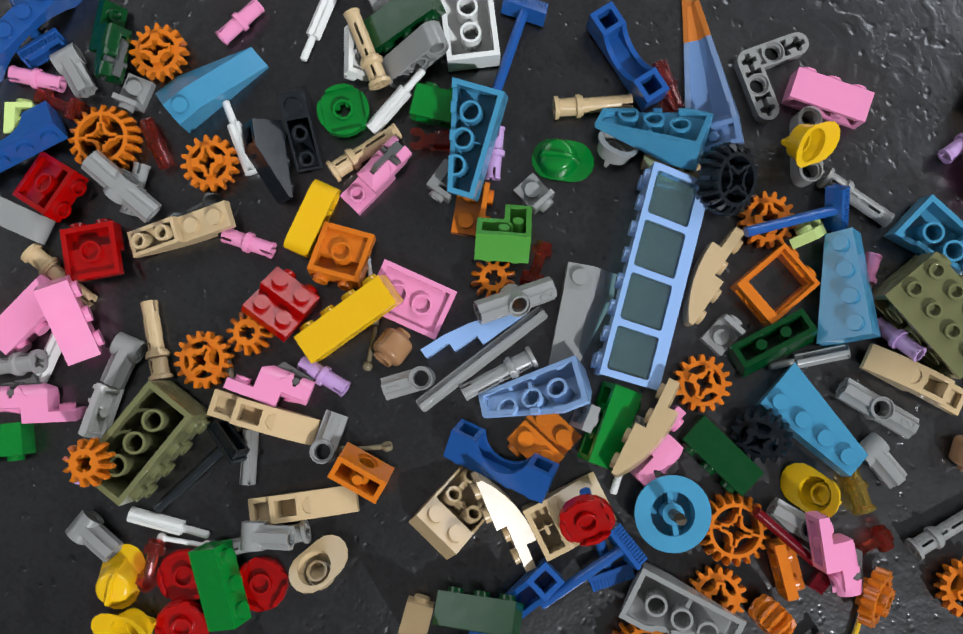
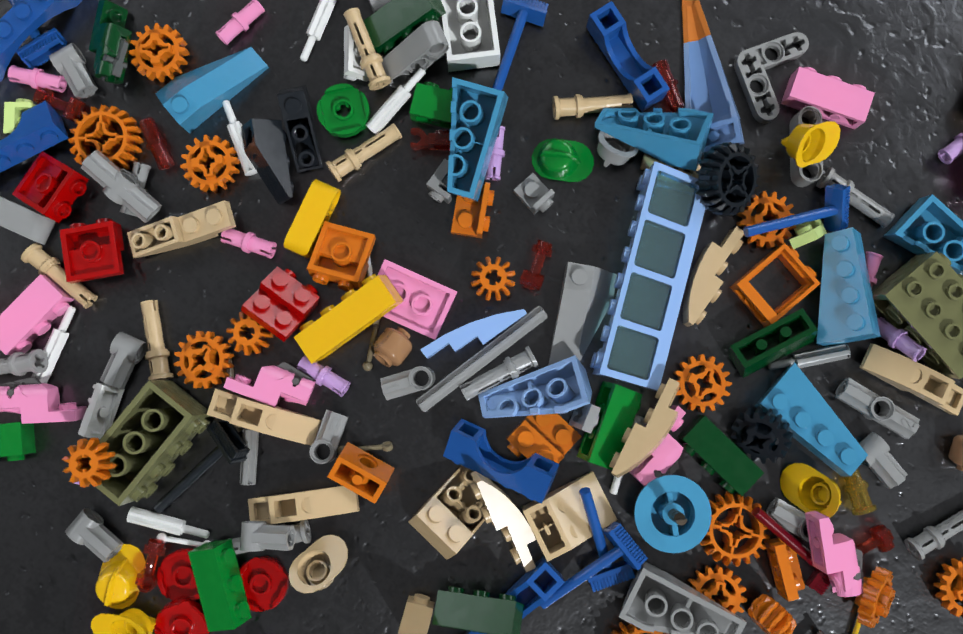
(69, 319): bright pink brick -> none
(134, 94): light grey bracket -> none
(208, 199): dark grey hand -> none
(376, 175): bright pink plate -> none
(505, 238): bright green brick -> none
(514, 300): light grey piece -> none
(586, 519): red tile -> none
(722, 333): light grey bracket -> none

